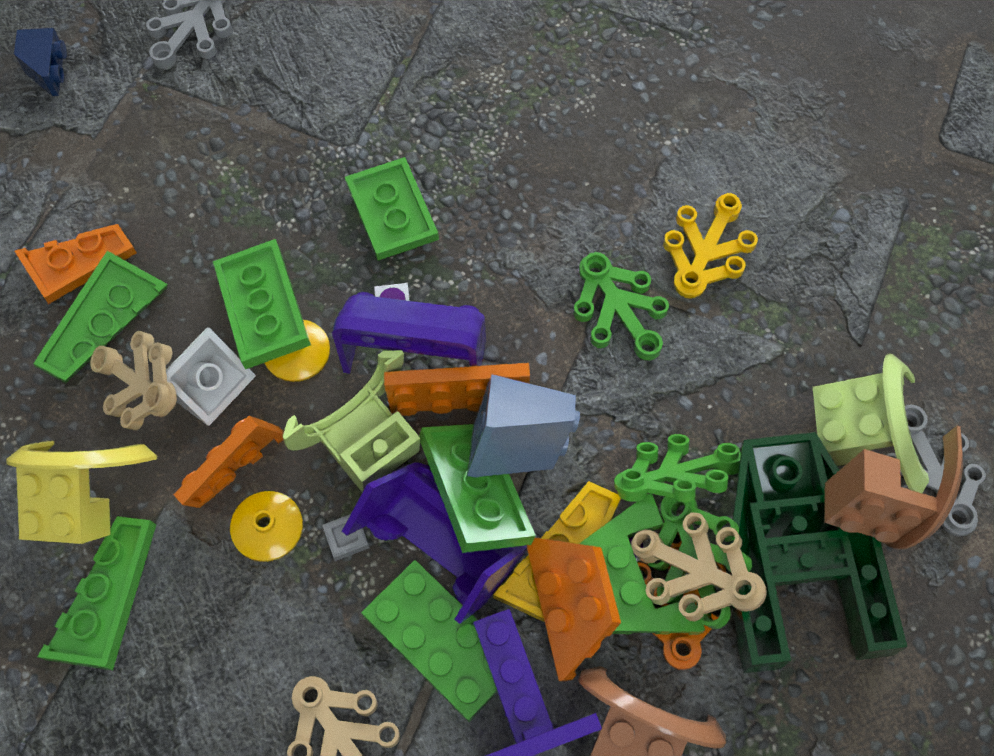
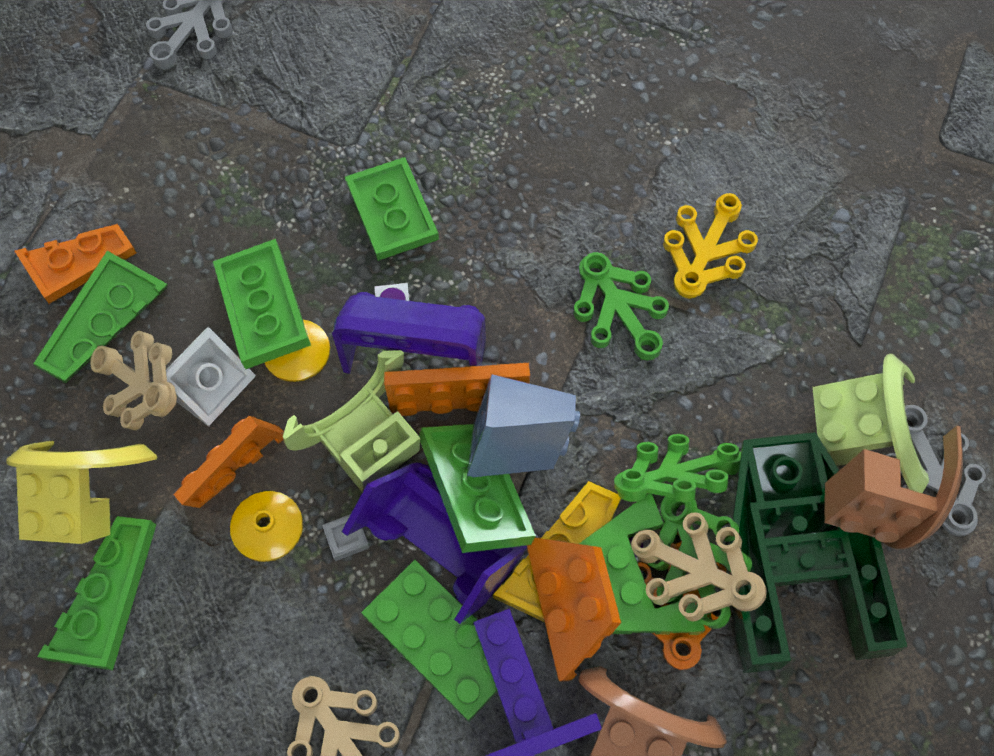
(41, 57): dark blue slope -> none

